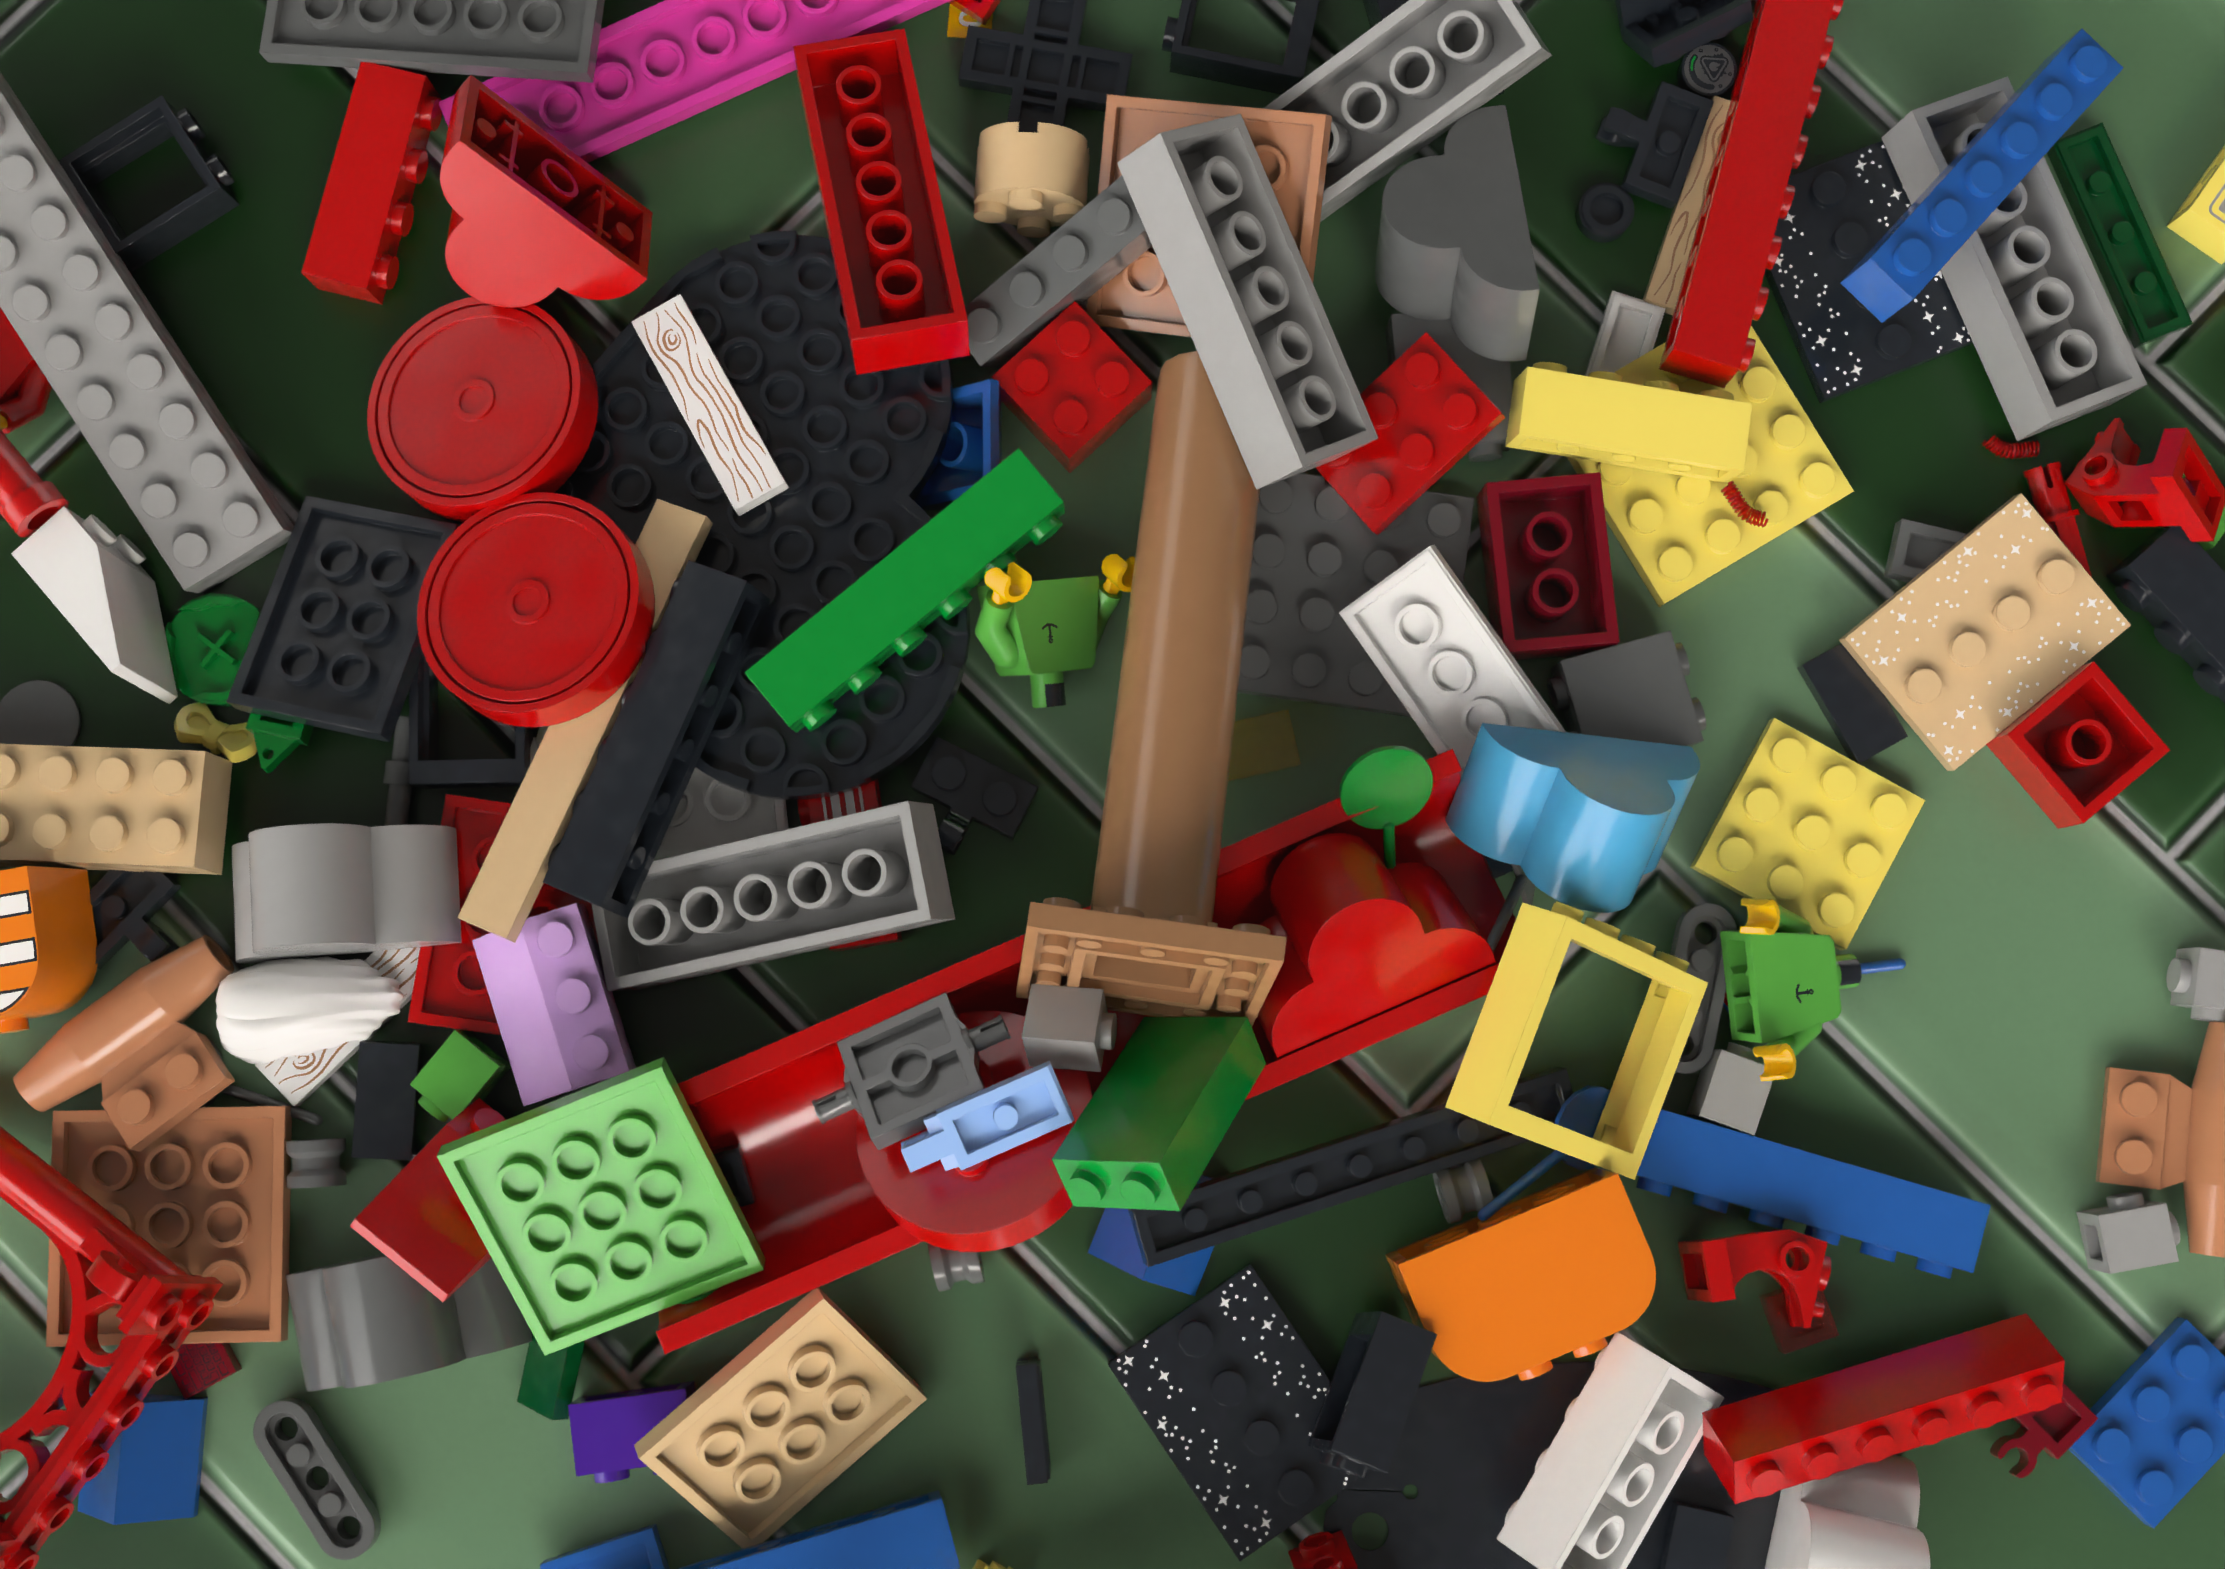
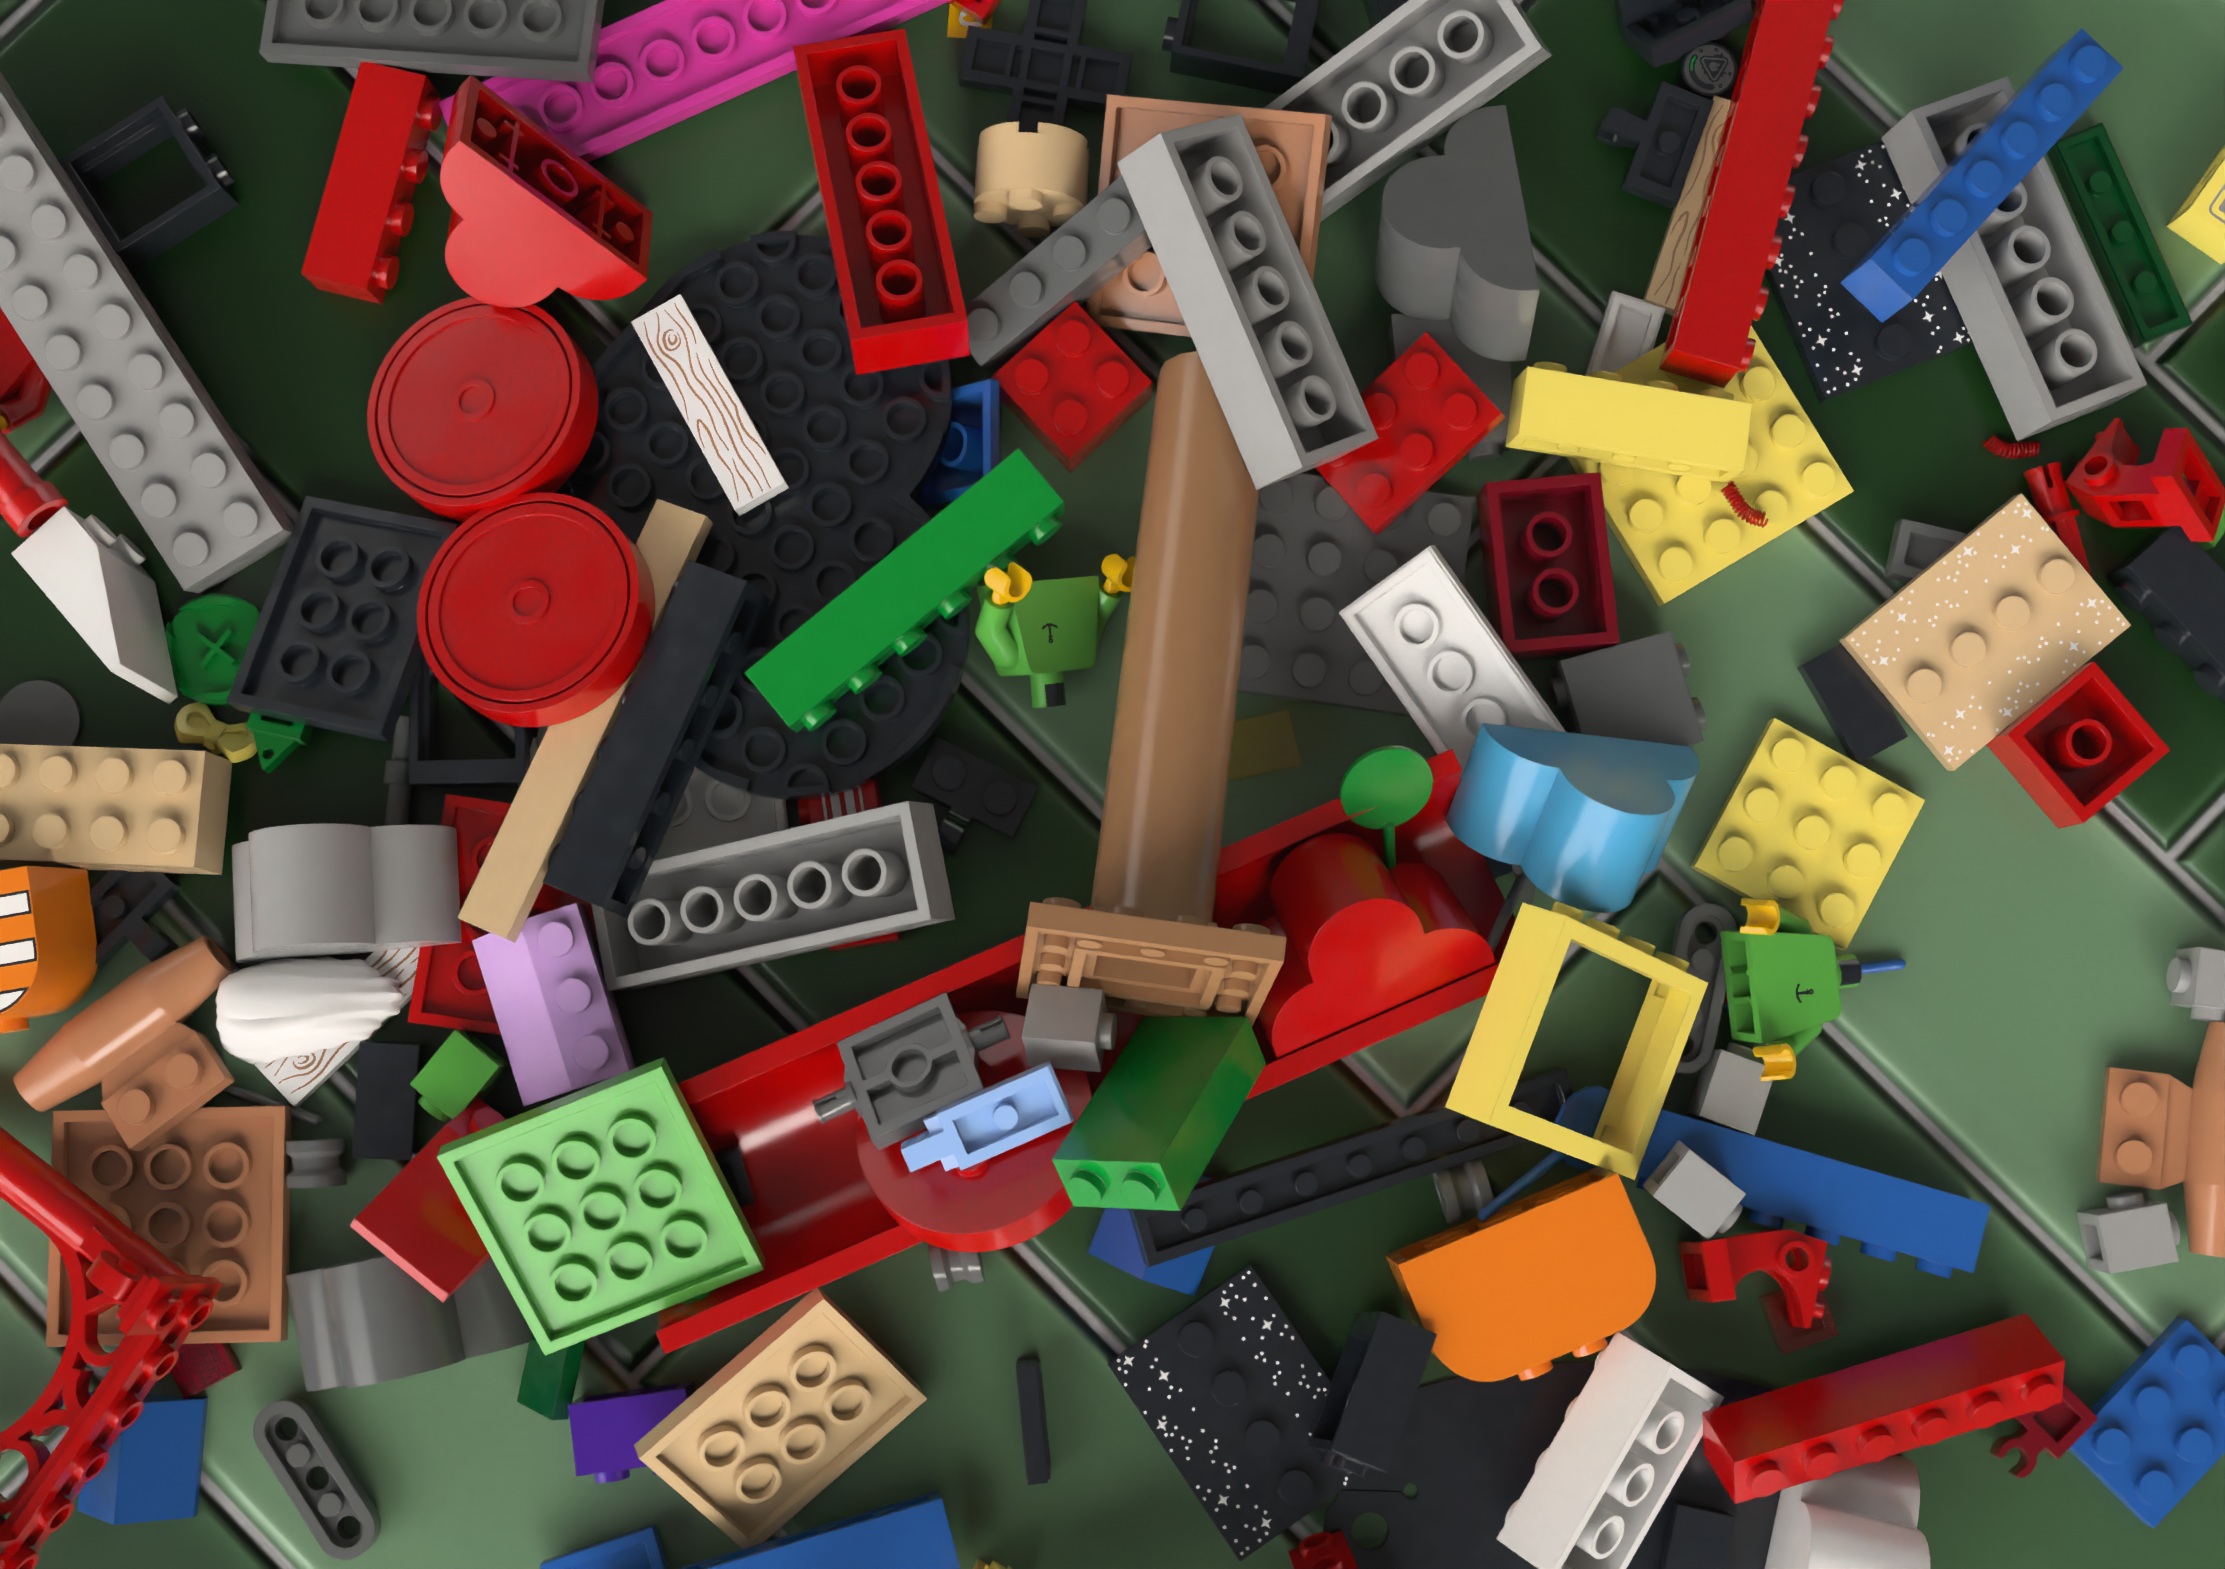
(1604, 212): black tile -> none
(1695, 1191): none -> light grey brick

